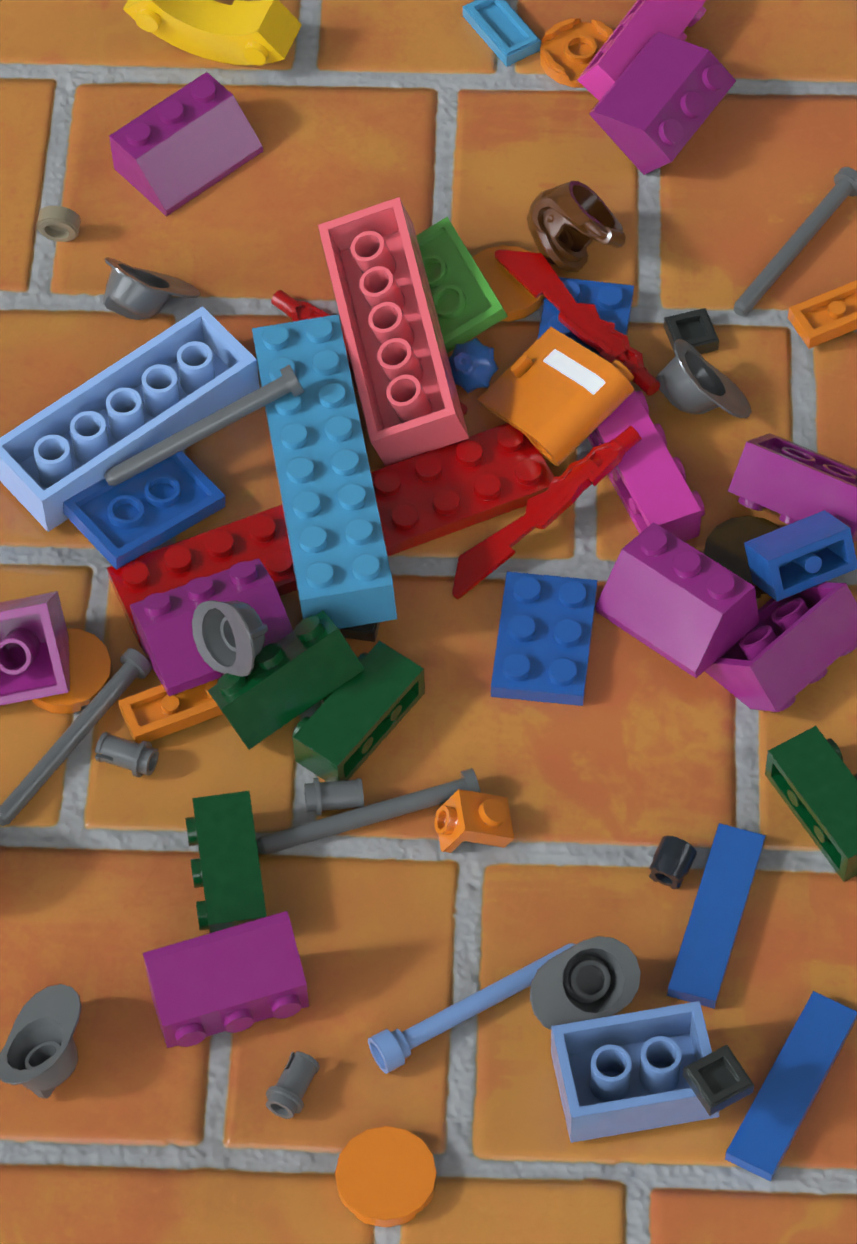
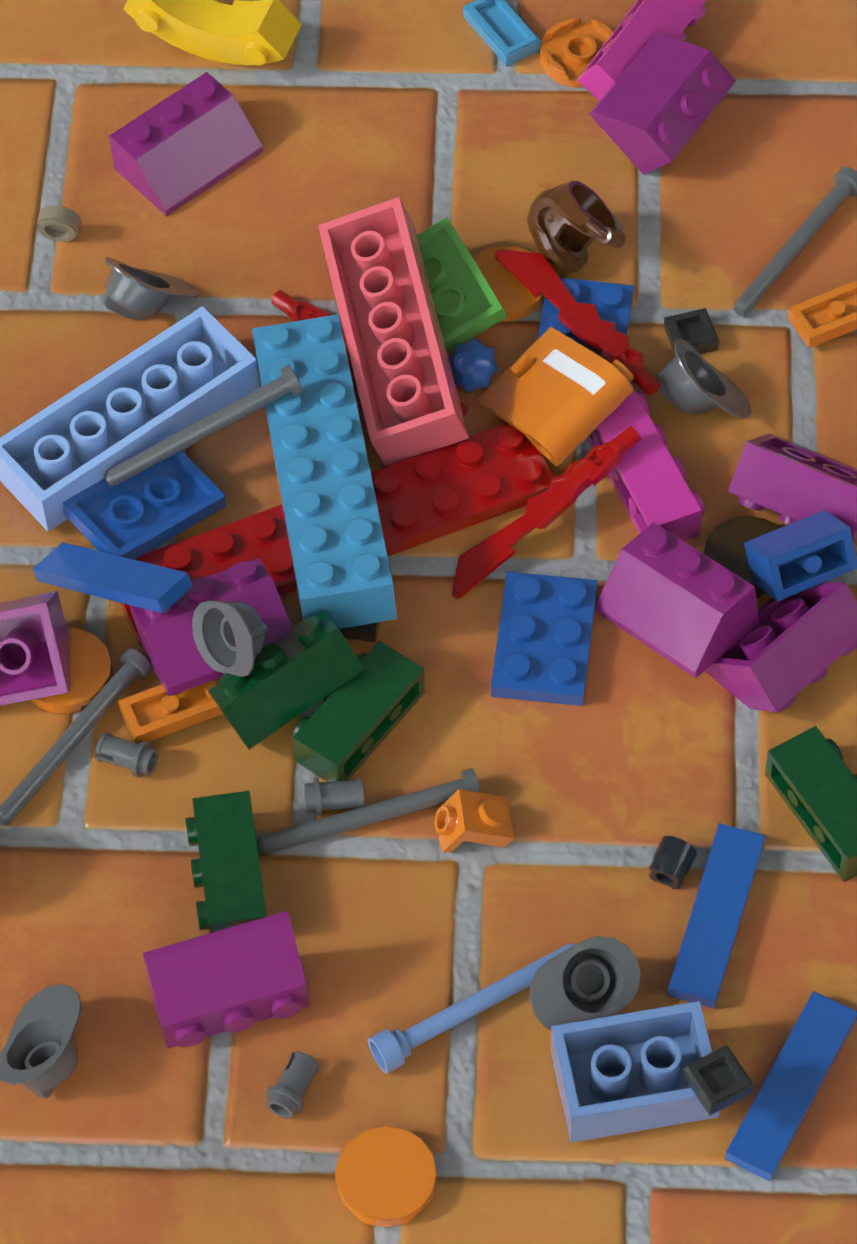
(113, 577): none -> blue tile

